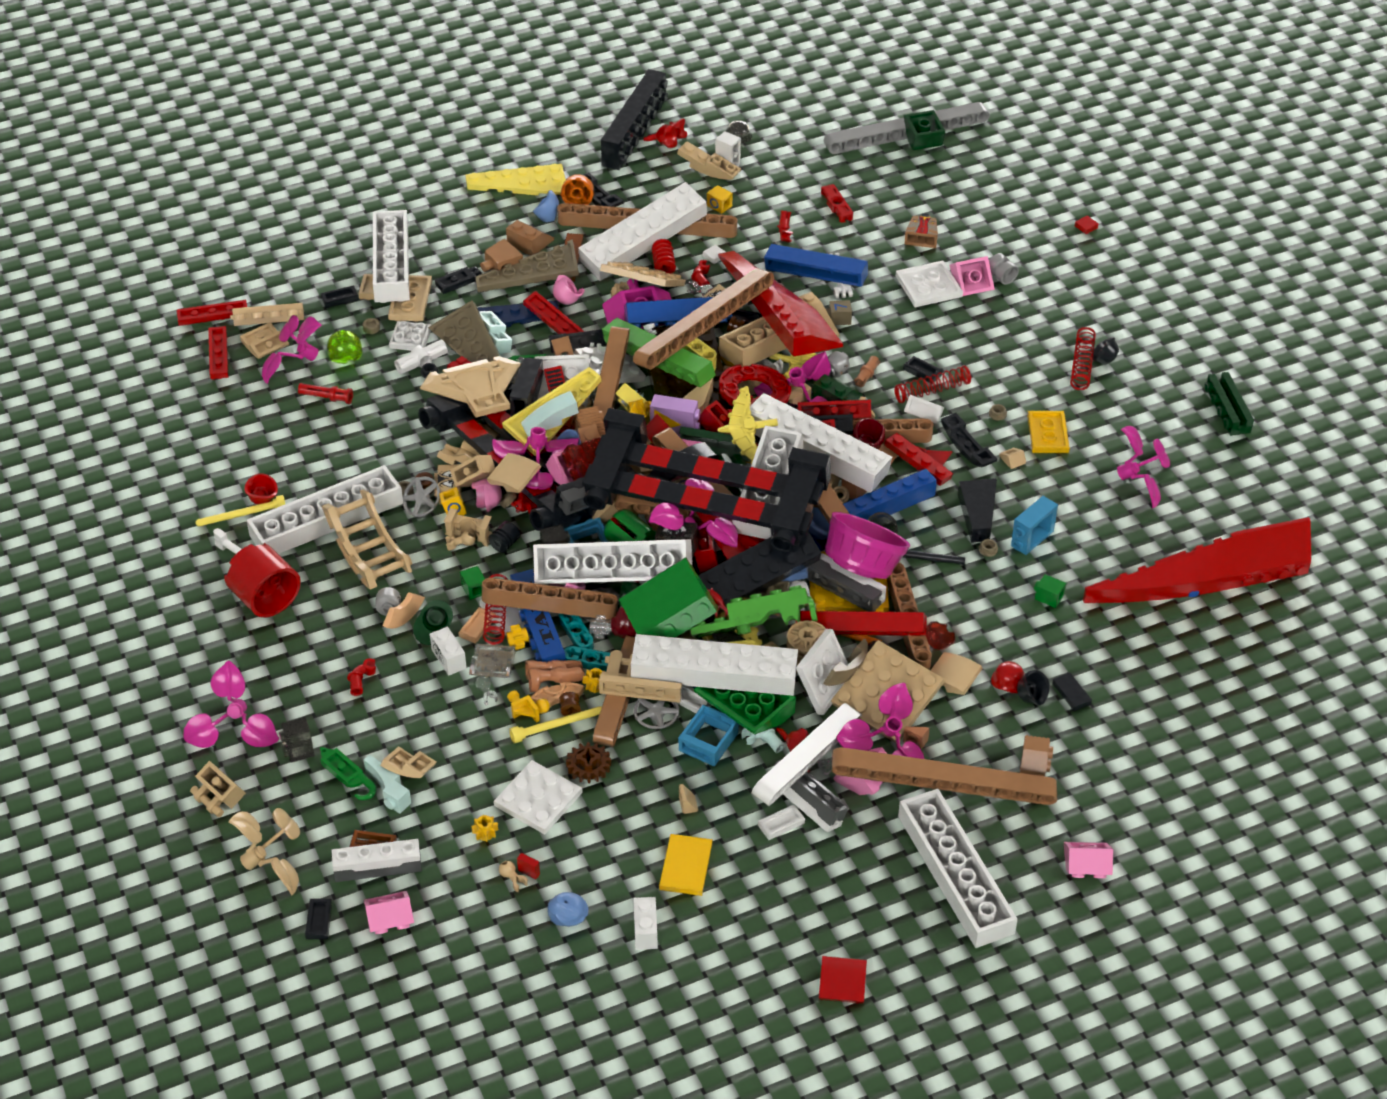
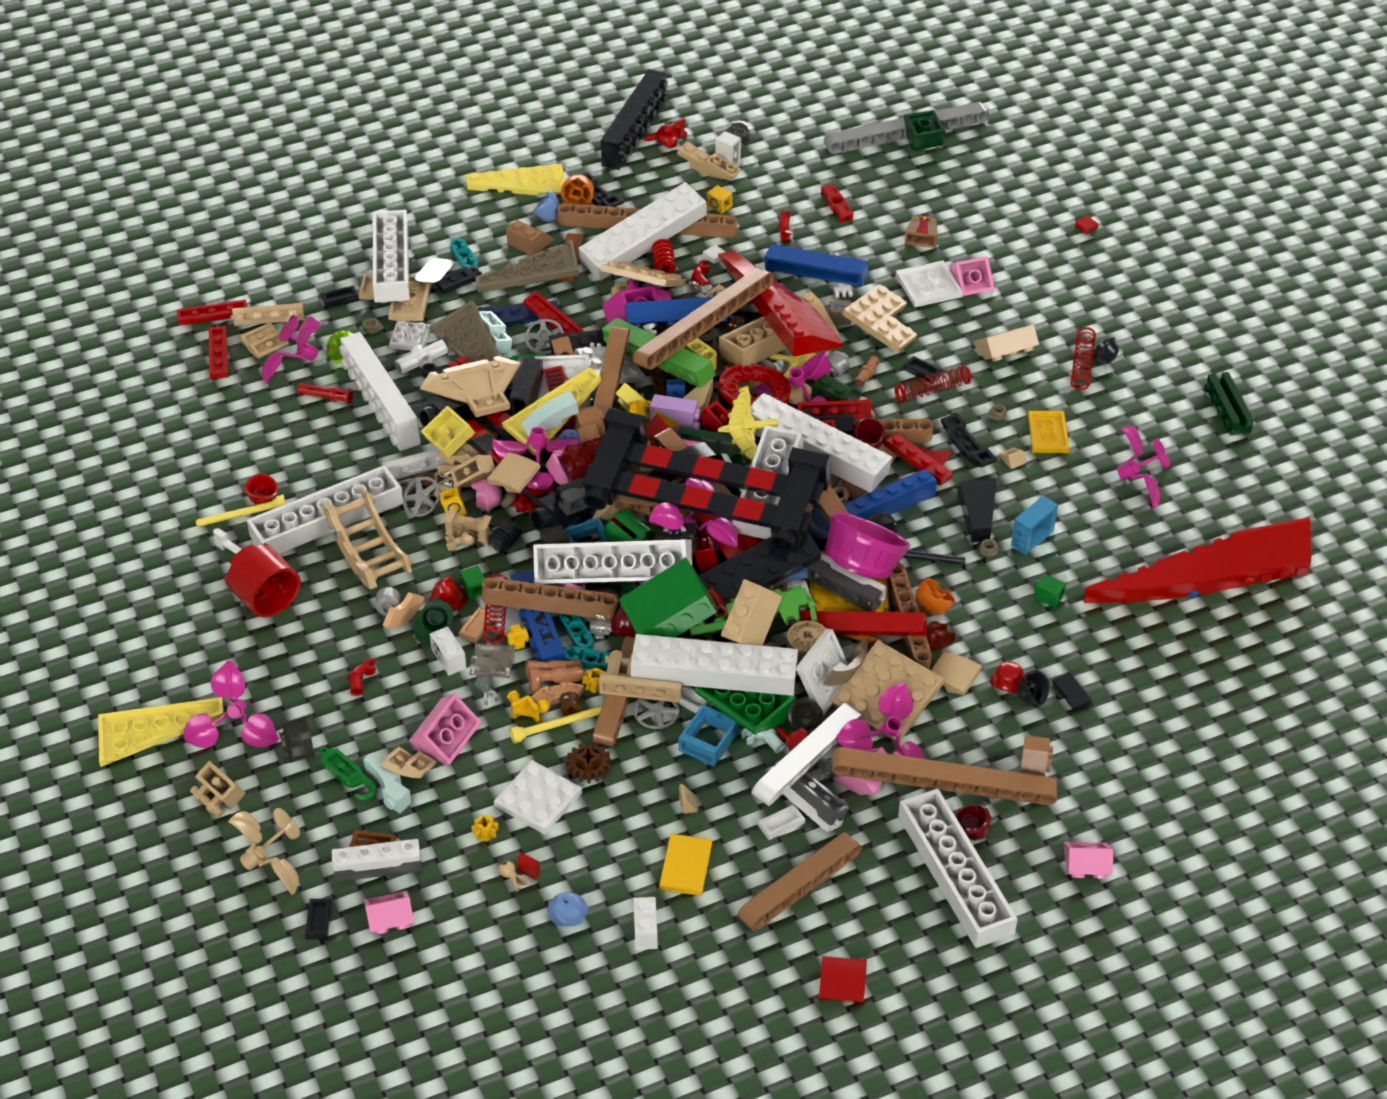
(139, 729): none -> light yellow wing
(379, 391): none -> white brick
(415, 464): none -> white fence
(434, 270): none -> white sticker
(445, 730): none -> bright pink slope
(446, 426): none -> light yellow piece
(449, 592): none -> red piece
(458, 243): none -> teal beam
(500, 255): medium nougat torso -> none
(542, 335): none -> light grey wheel
(566, 291): bright pink helmet -> none
(676, 388): none -> blue bracket
(751, 614): none -> tan slope
(799, 881): none -> medium nougat beam
(805, 714): none -> clear smoke helmet
(875, 315): none -> tan plate
(917, 735): nougat slope -> none
(923, 409): white tile -> none
(933, 598): none -> orange cylinder
(974, 821): none -> dark red hair
(1003, 268): light grey wheel -> none
(1007, 343): none -> tan slope

